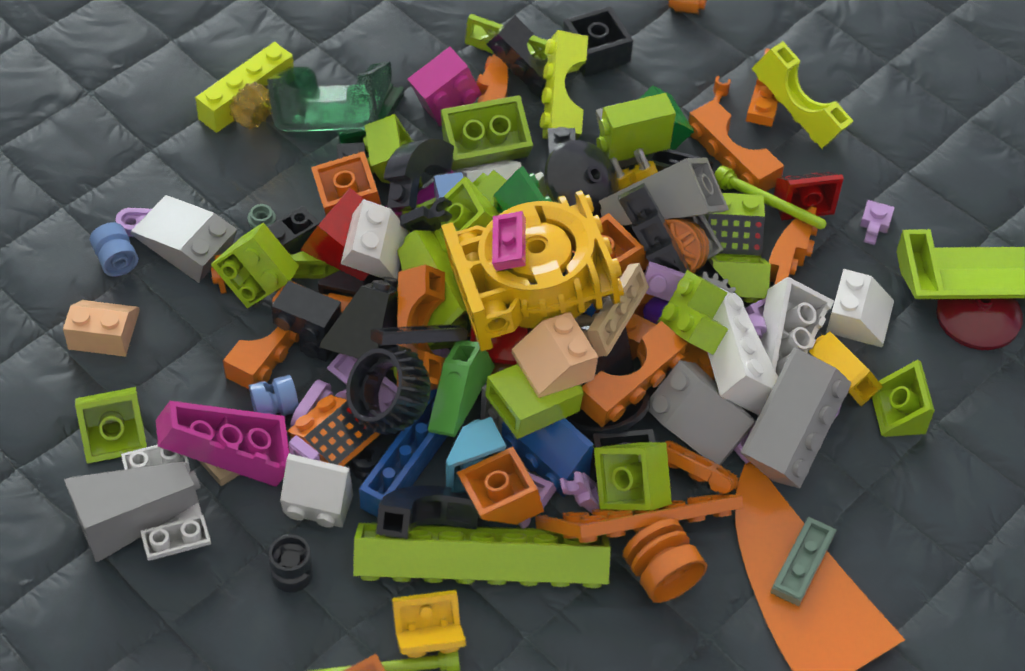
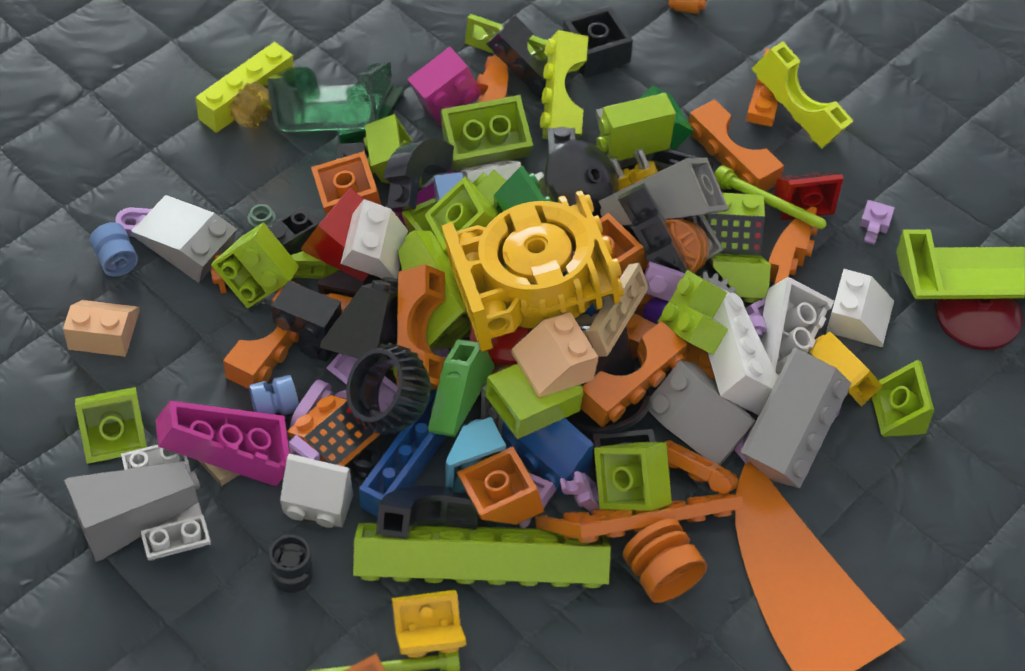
(418, 334): black tile -> none
(427, 219): black plate -> none
(509, 241): dark pink plate -> none
(720, 89): orange hand -> none
(803, 561): sand green tile -> none

